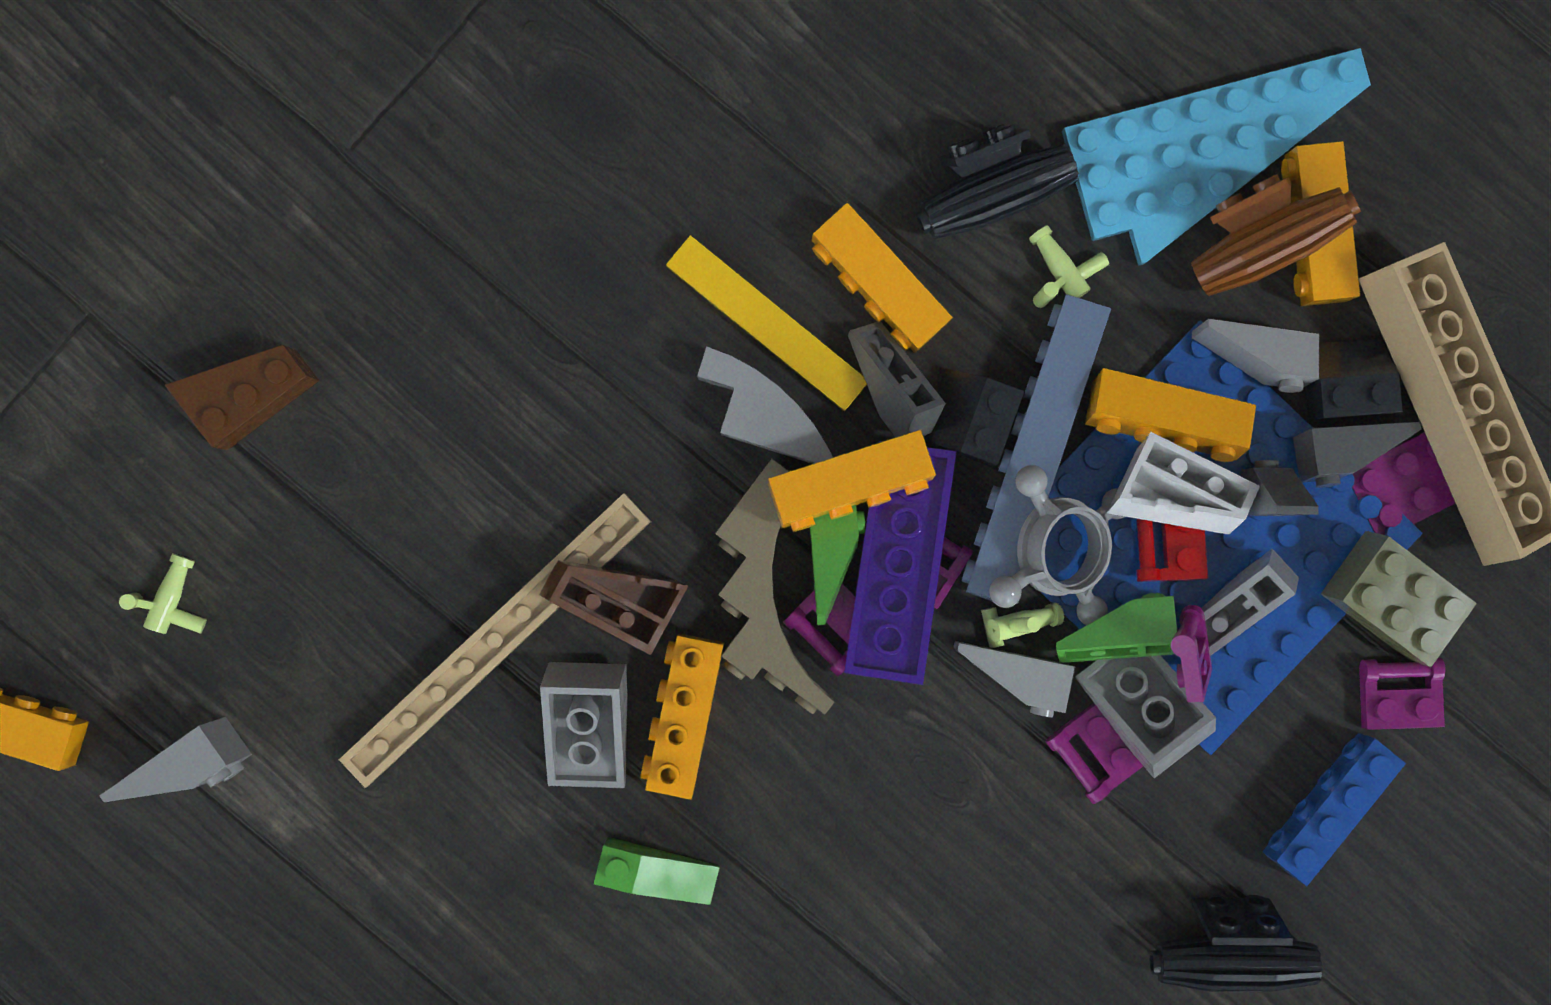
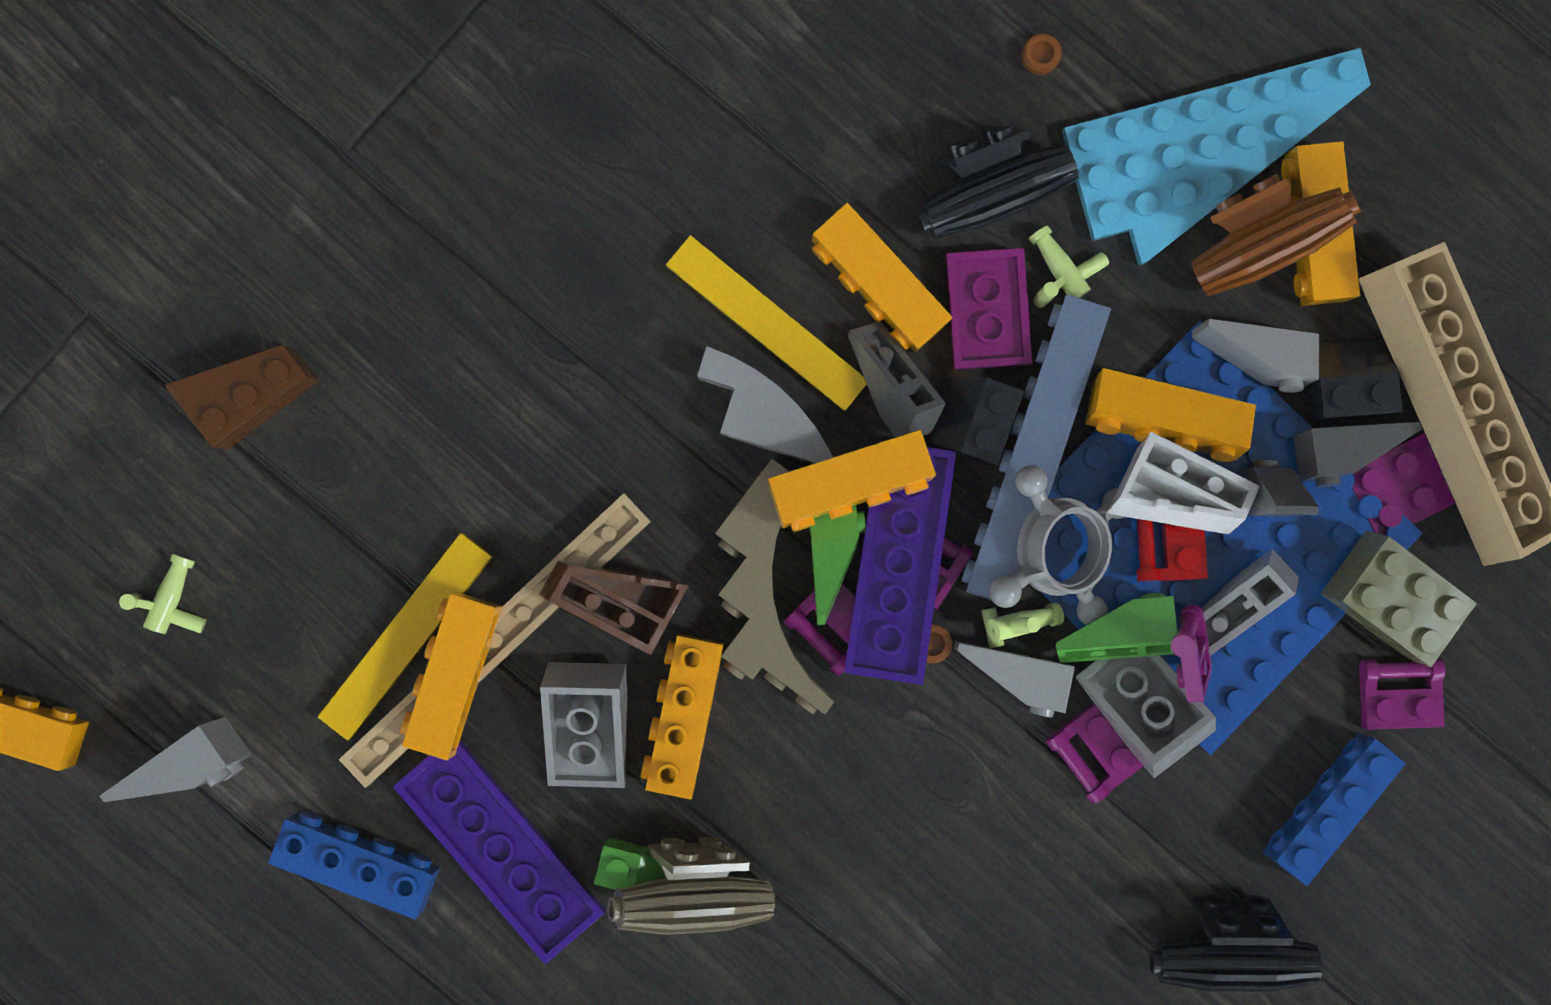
(354, 864): none -> blue brick
(403, 638): none -> yellow tile
(451, 675): none -> light orange brick
(501, 851): none -> dark purple plate
(694, 893): none -> dark tan plate
(939, 644): none -> dark orange tile
(988, 309): none -> magenta plate
(1041, 54): none -> dark orange tile

